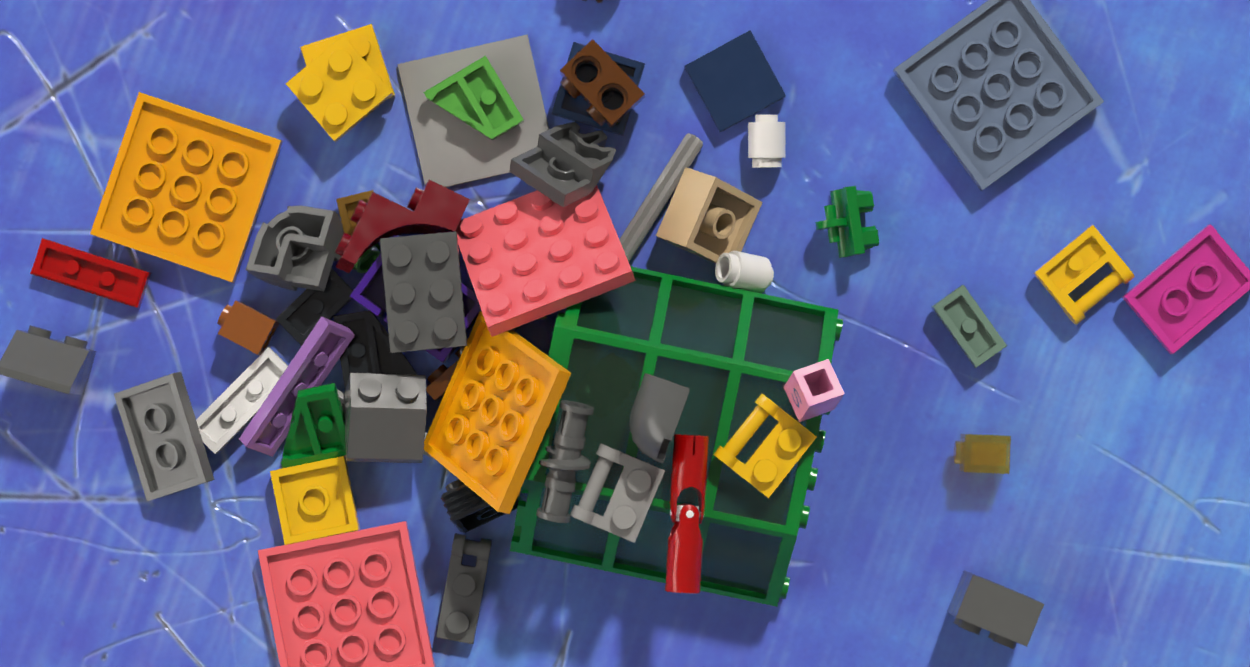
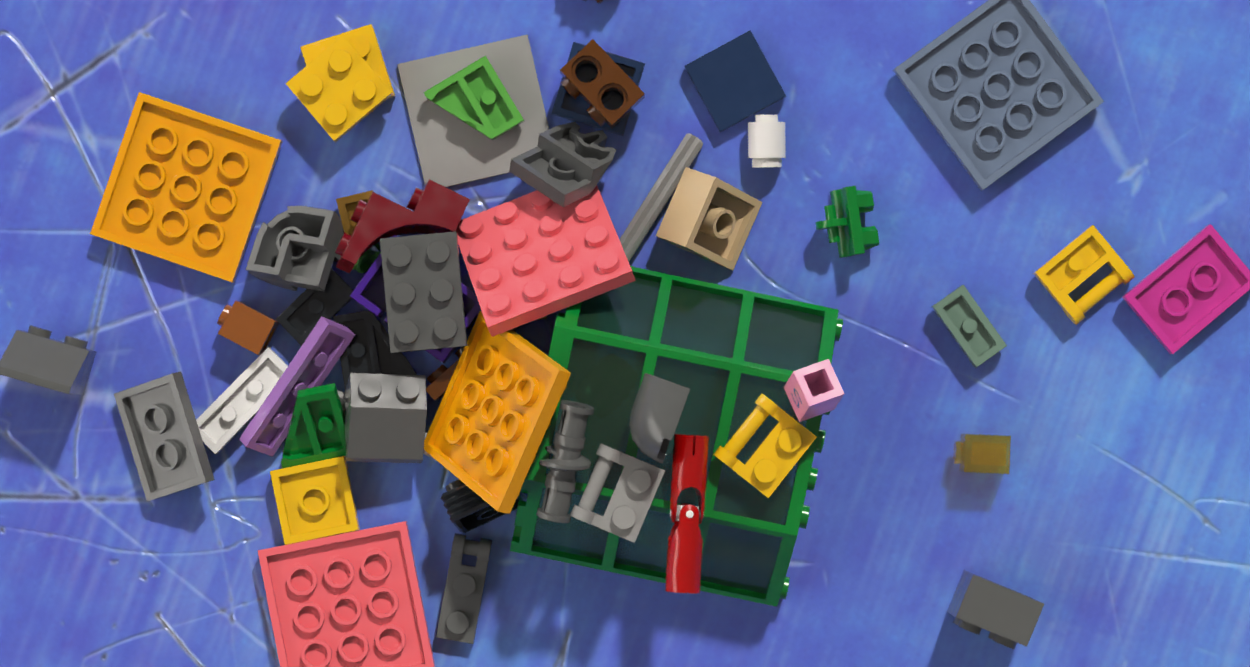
(90, 273): red tile -> none
(744, 271): white brick -> none

